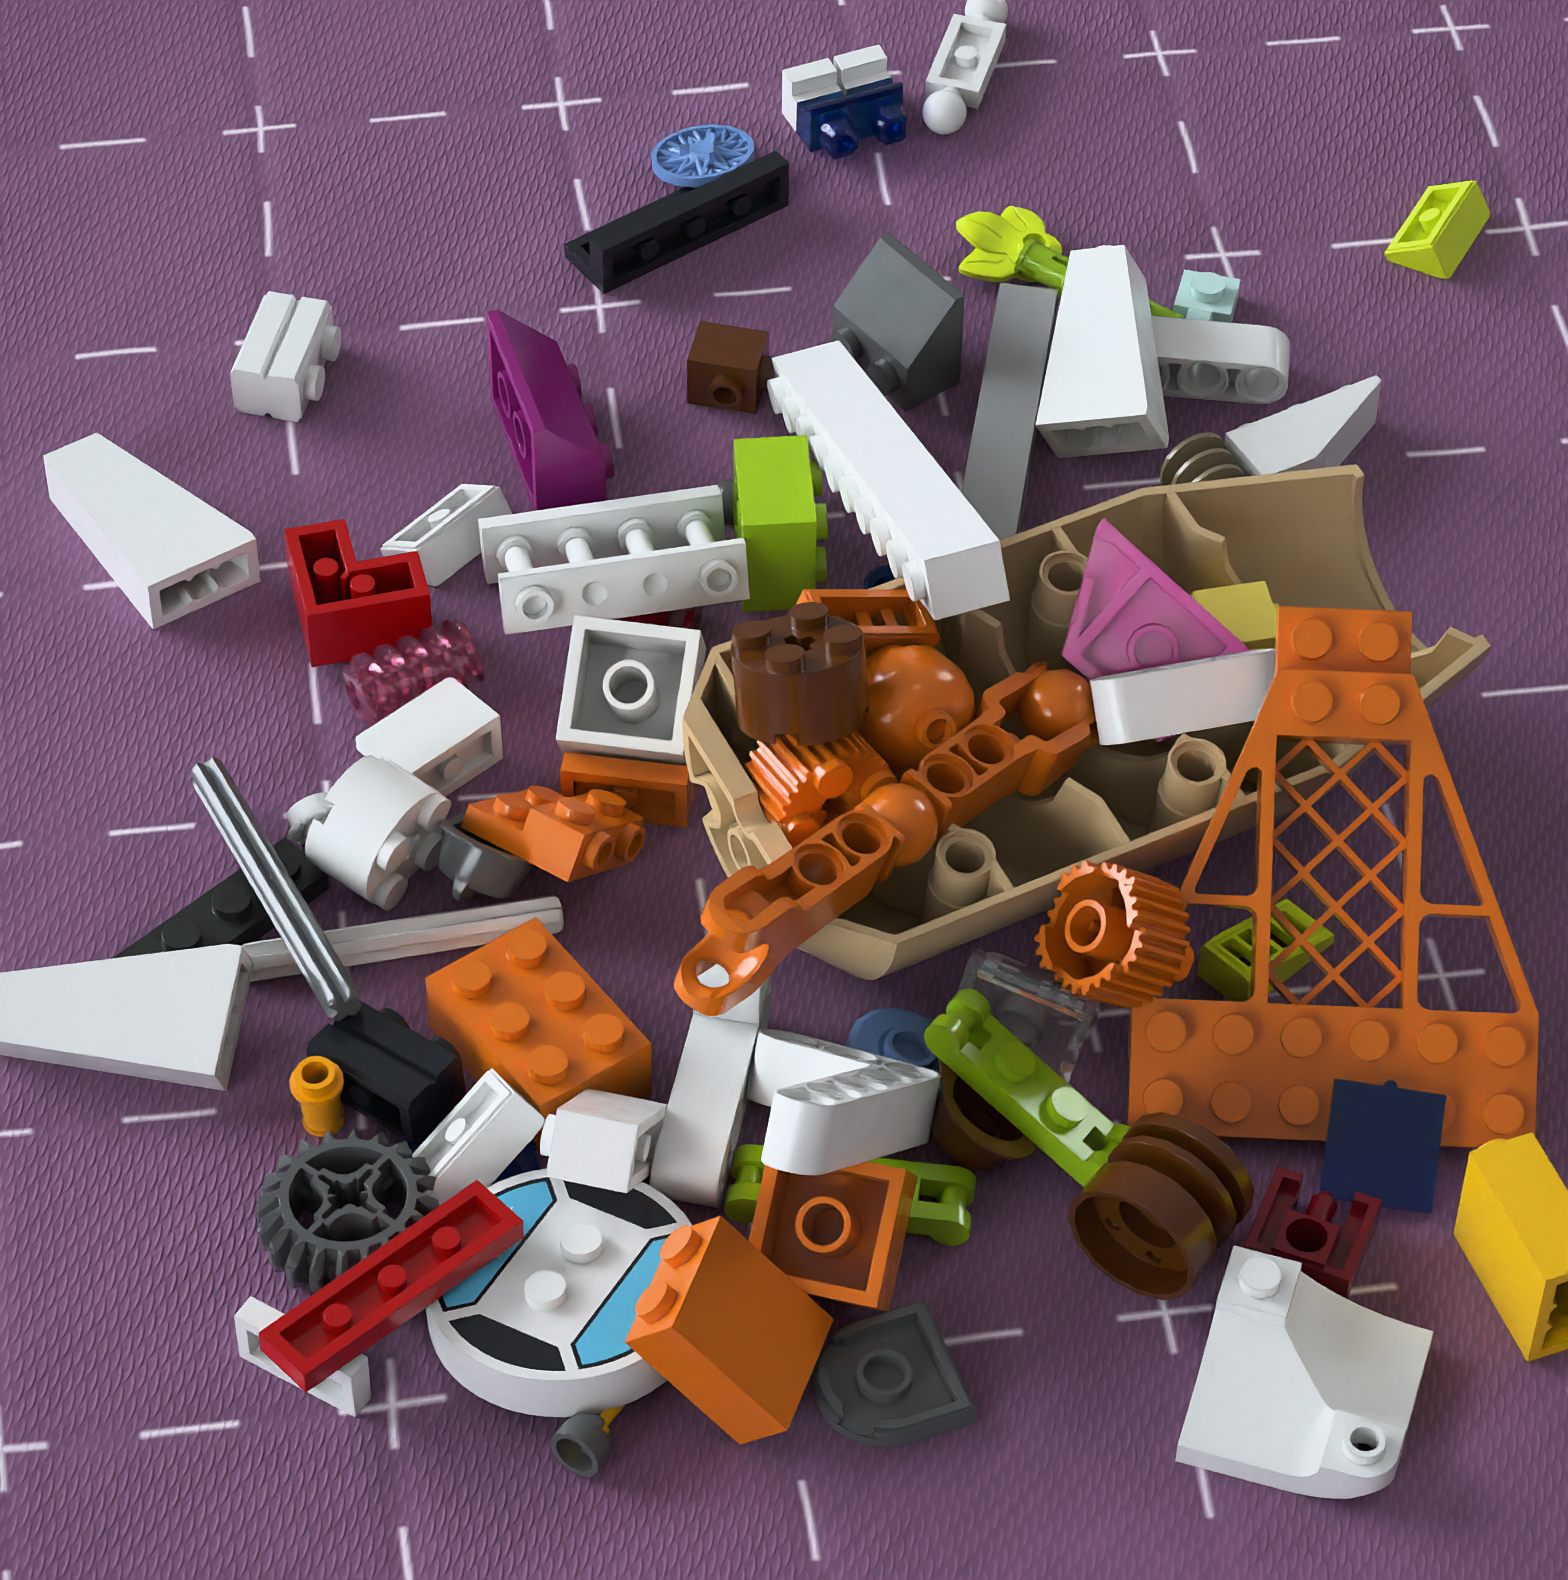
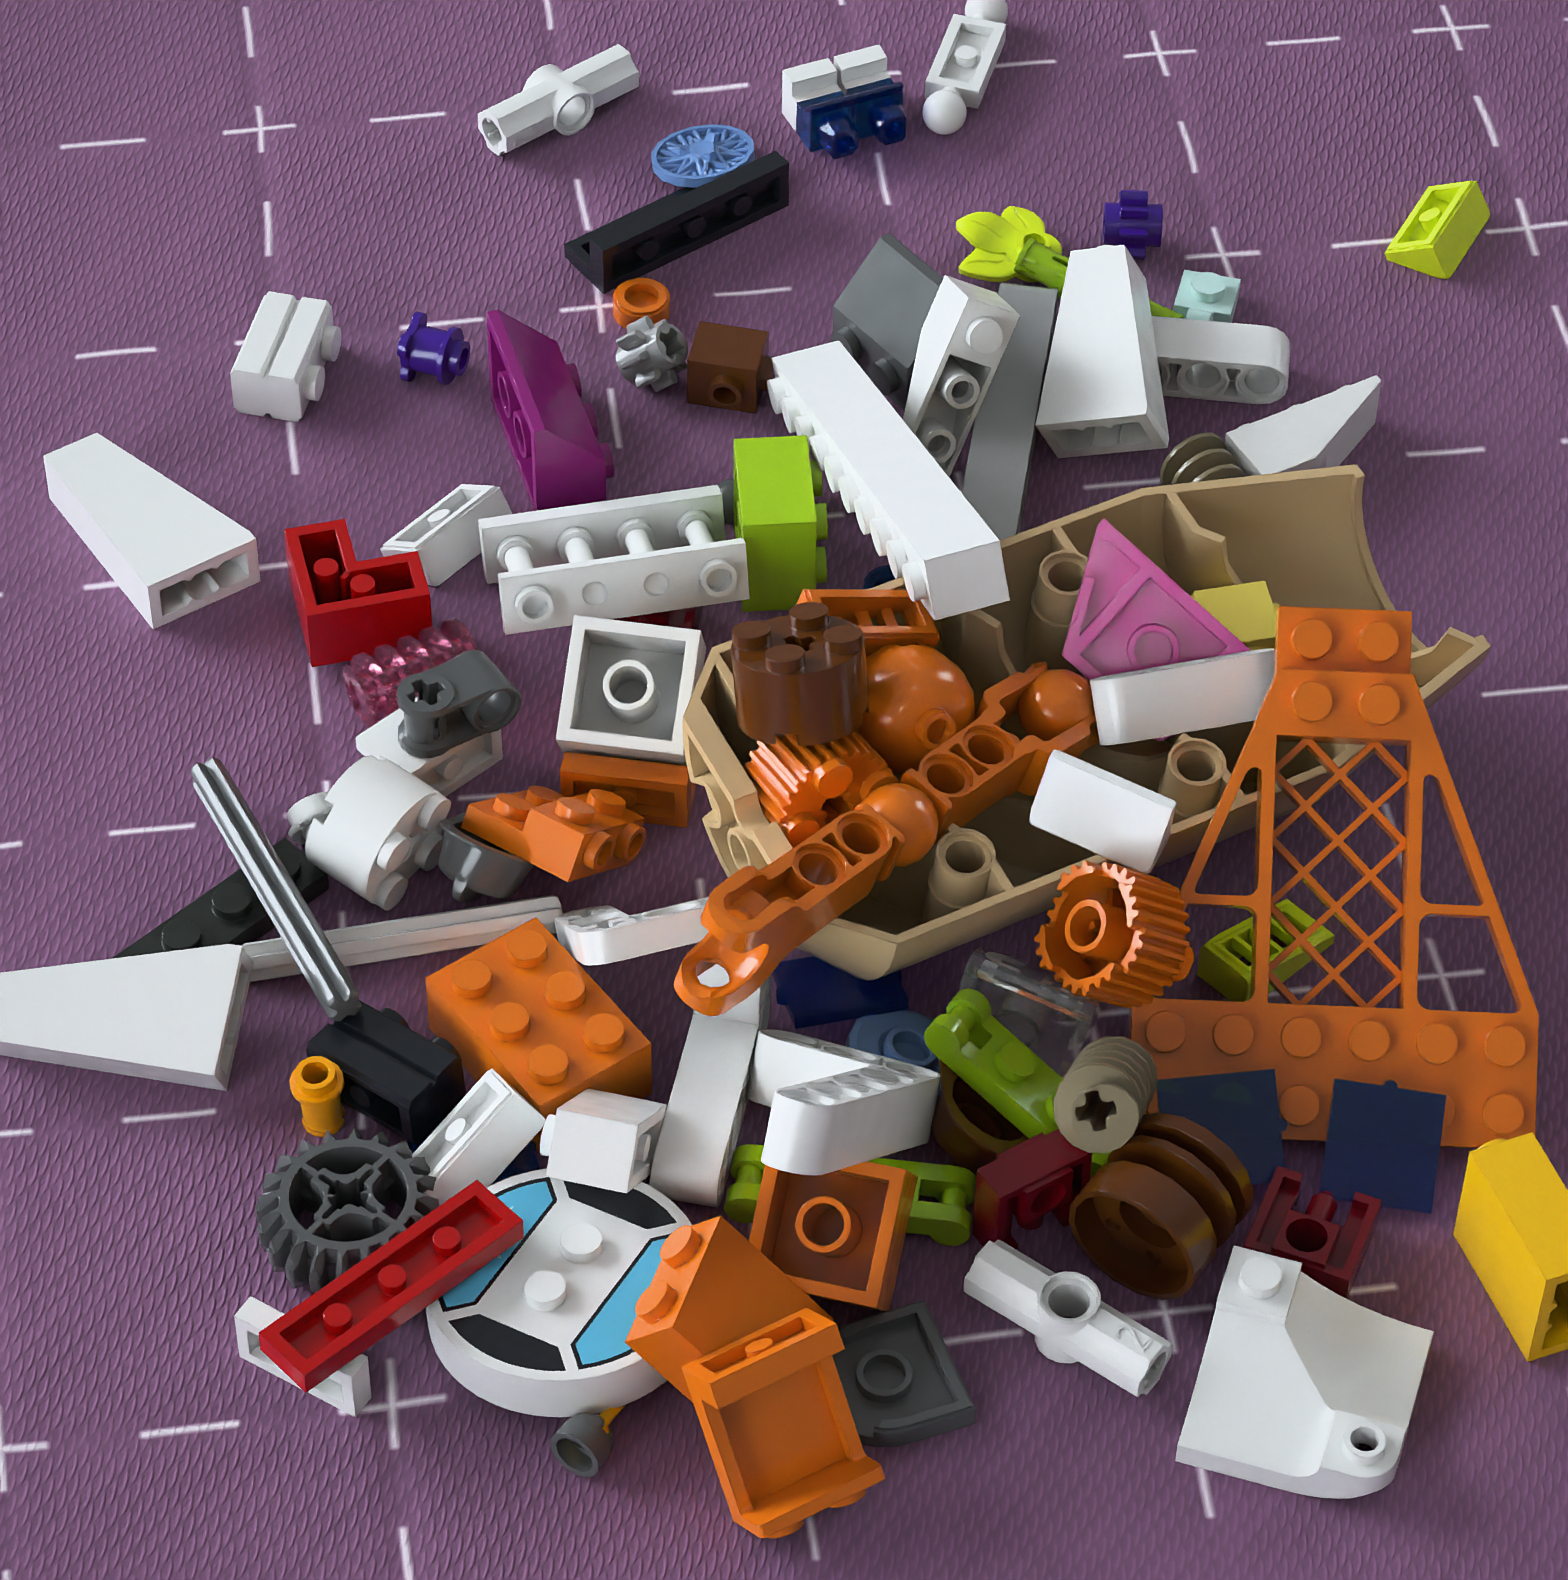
(432, 351): none -> dark purple brick
(458, 699): none -> dark grey piece
(558, 100): none -> white piece
(609, 935): none -> white beam
(640, 298): none -> orange tile
(651, 353): none -> light grey gear
(781, 1425): none -> orange panel
(824, 994): none -> clear blue piece
(956, 365): none -> white slope
(1030, 1182): none -> dark red brick
(1094, 1334): none -> white piece
(1102, 812): none -> white slope
(1105, 1094): none -> dark tan piece
(1133, 223): none -> dark purple gear
(1235, 1108): none -> clear blue piece

